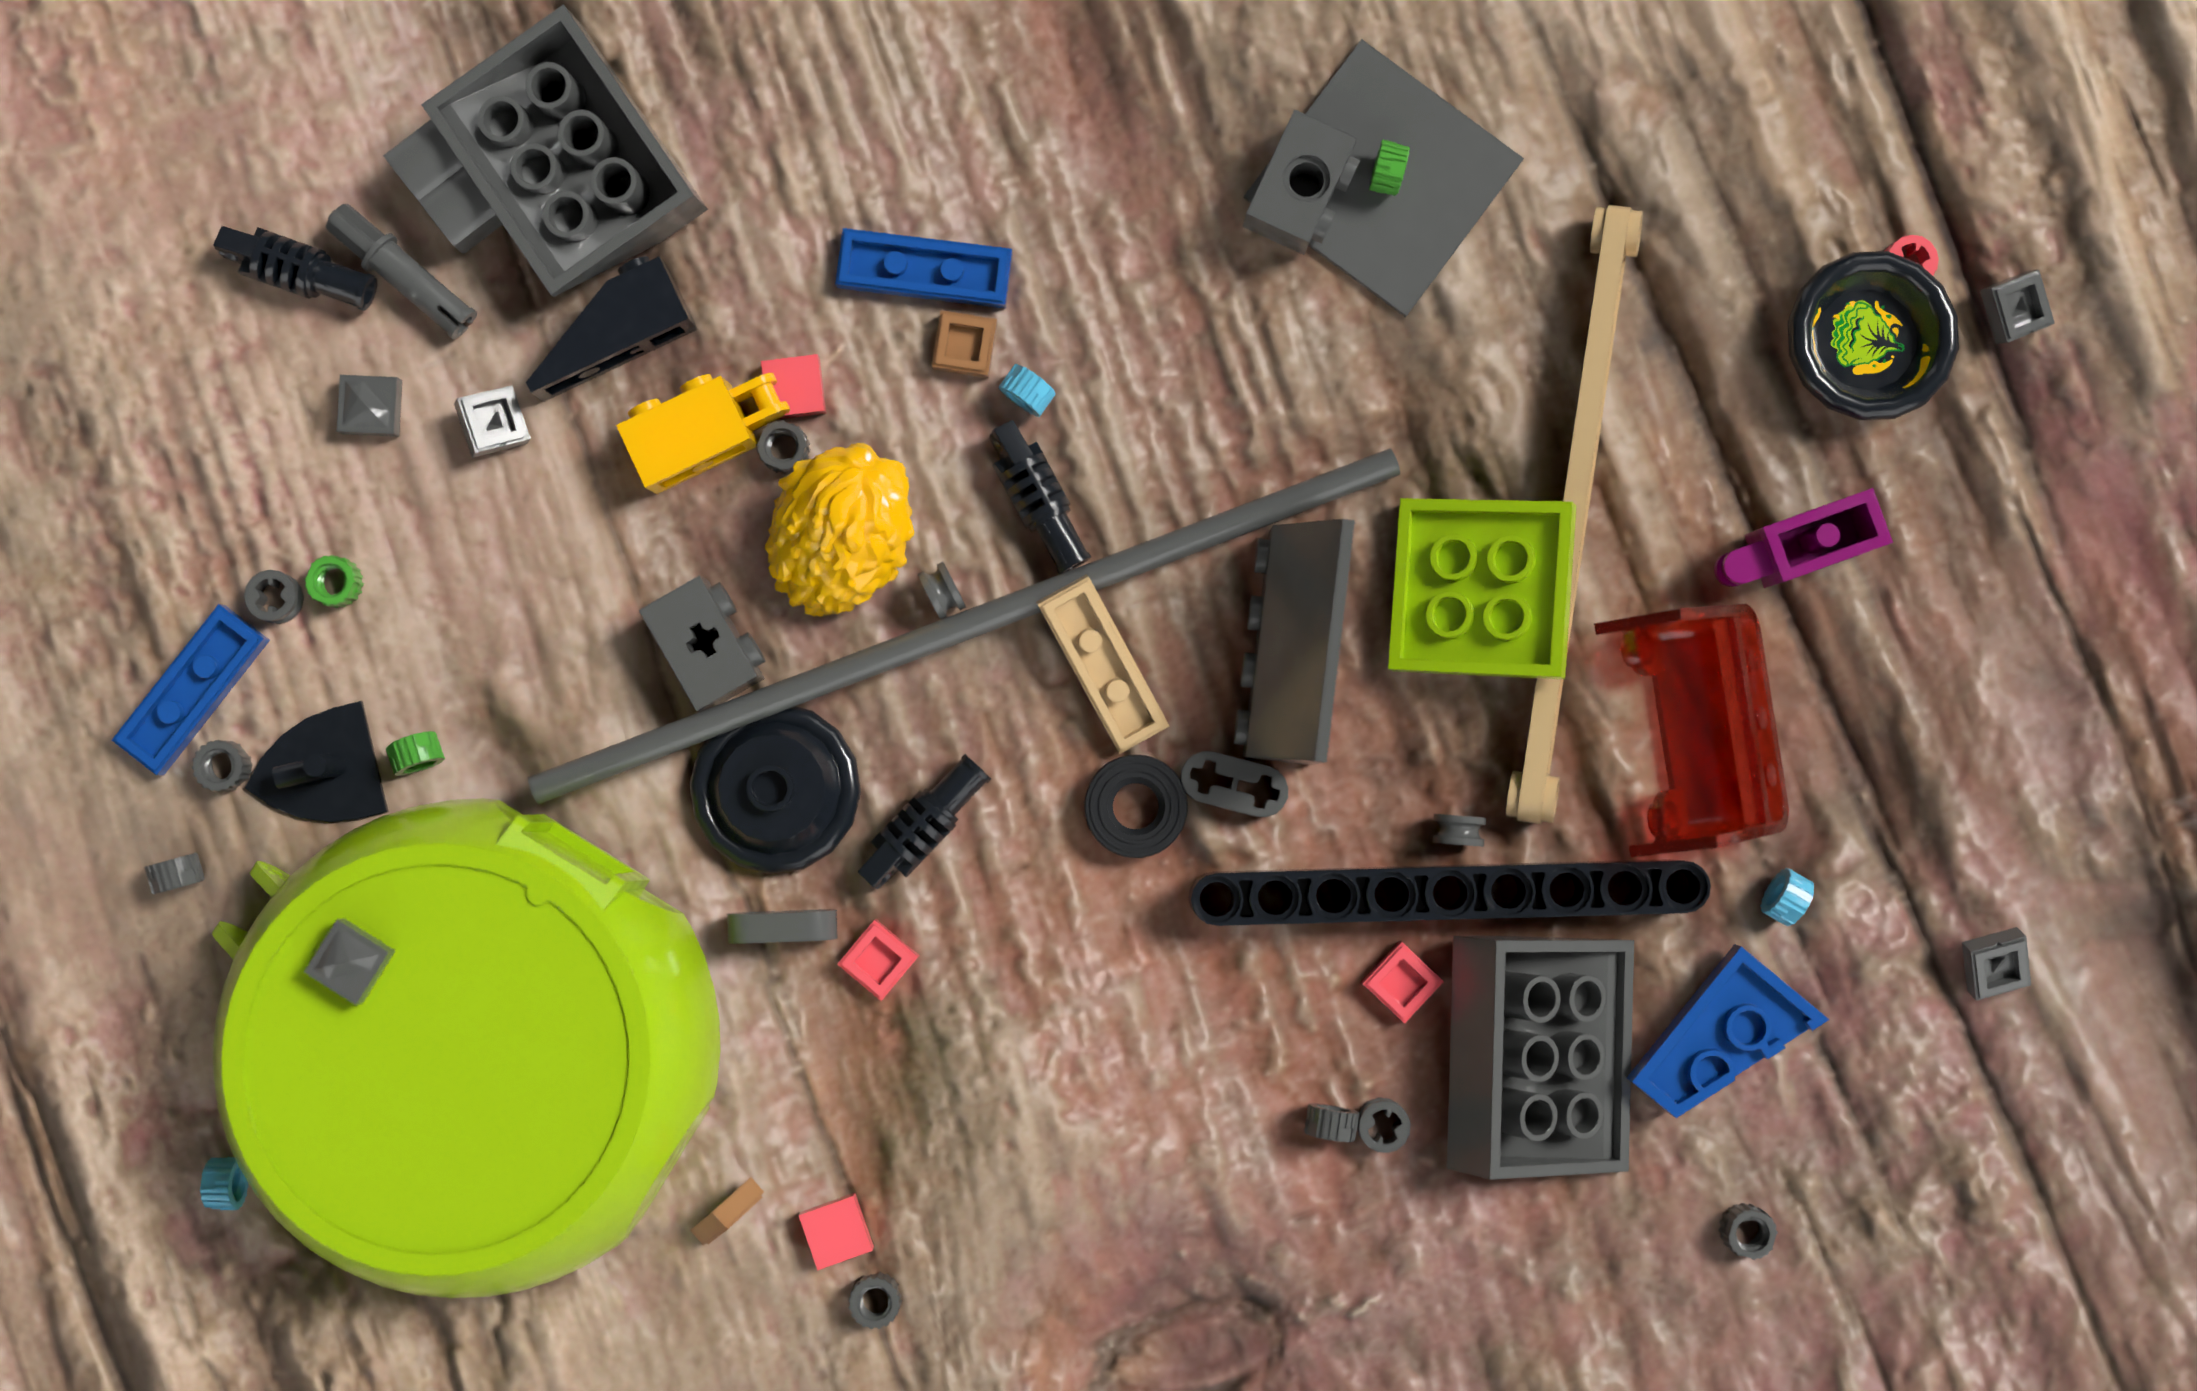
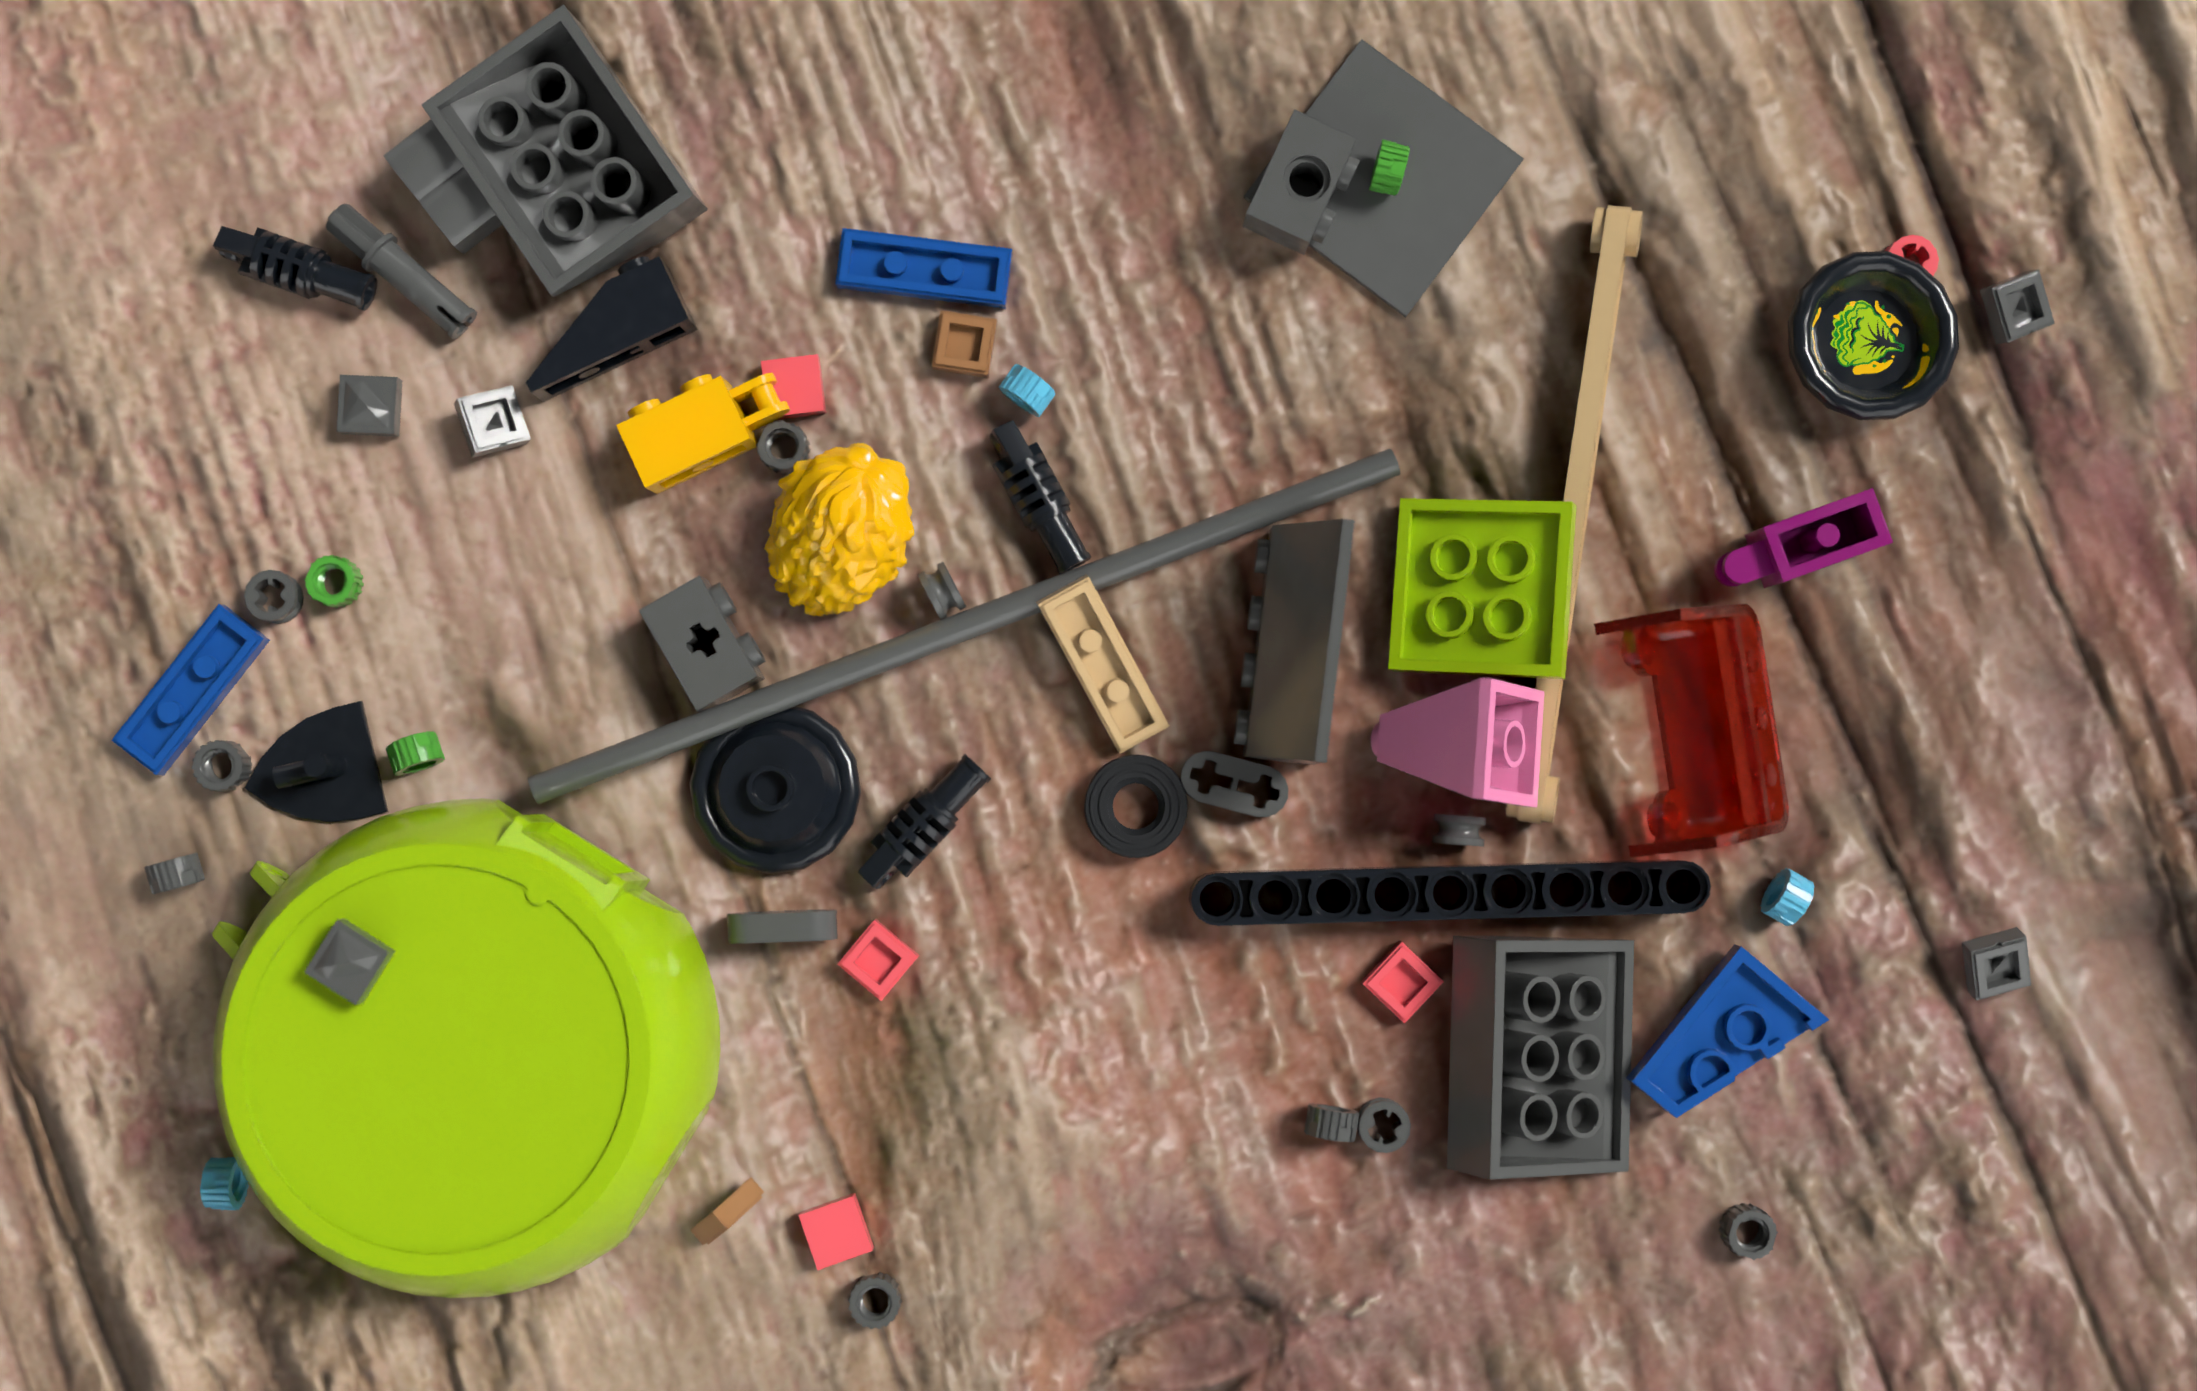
(1469, 740): none -> bright pink slope

